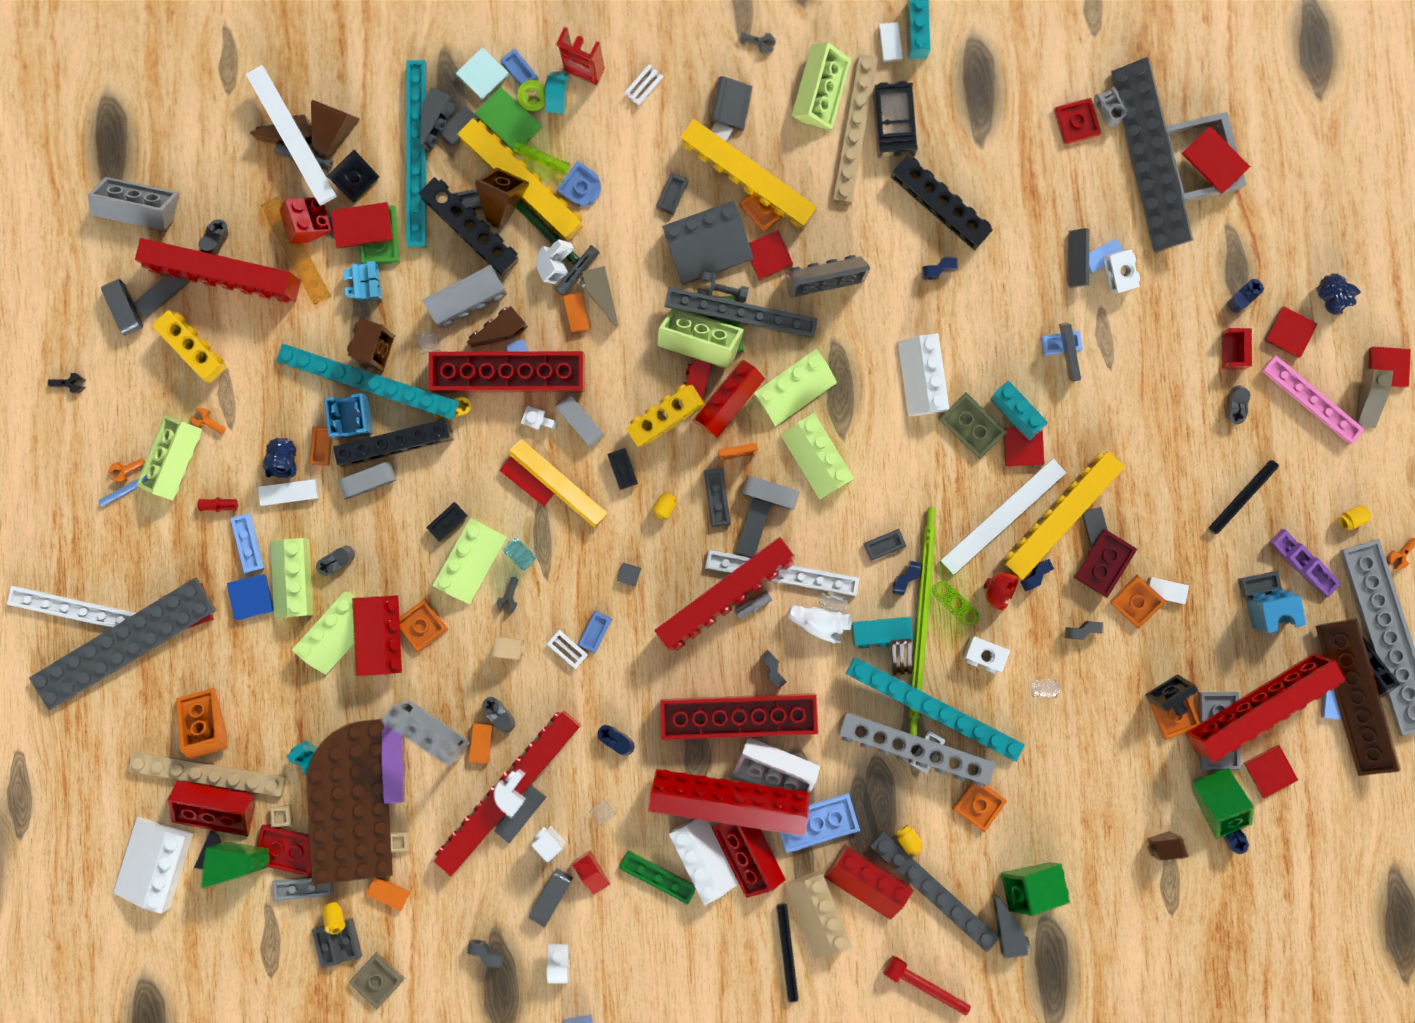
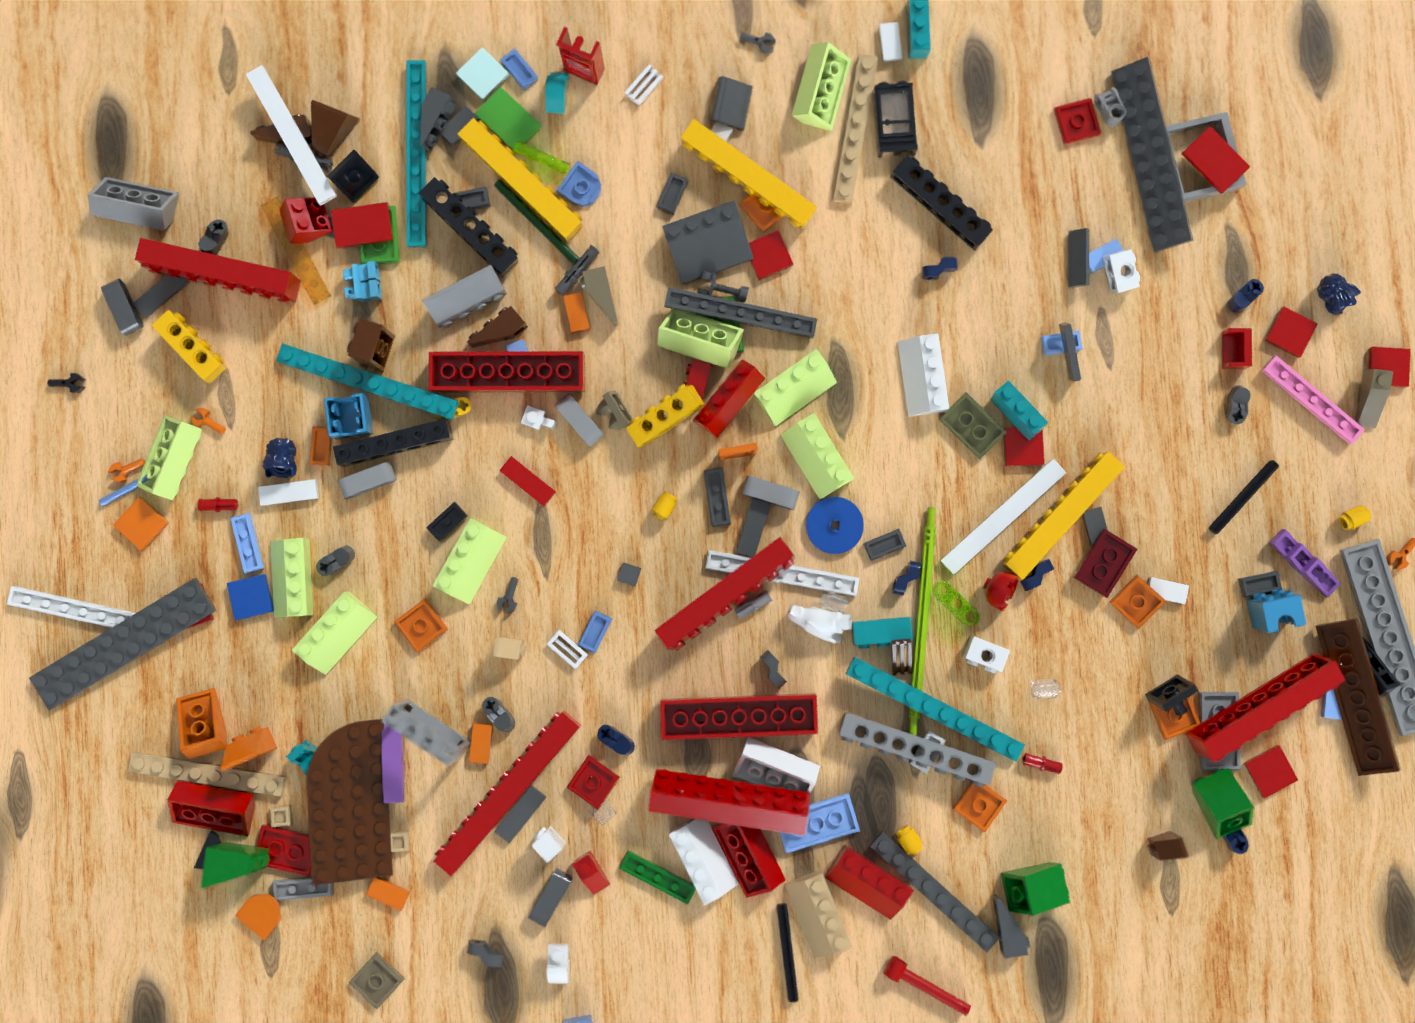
(141, 523): none -> orange tile
(152, 865): white slope -> none
(248, 747): none -> orange slope
(260, 914): none -> orange tile
(333, 918): yellow brick -> none
(339, 947): dark grey slope -> none
(377, 635): red slope -> none
(428, 342): clear tile -> none
(500, 195): reddish brown slope -> none
(505, 795): white brick -> none
(519, 554): clear light blue gear -> none
(530, 86): lime gear -> none
(550, 261): white brick -> none
(557, 483): yellow tile -> none
(593, 782): none -> red tile
(613, 404): none -> dark tan tile
(622, 469): black plate -> none
(819, 524): none -> blue piece
(826, 276): dark grey slope -> none
(1042, 763): none -> red axle
(1086, 628): dark grey piece -> none

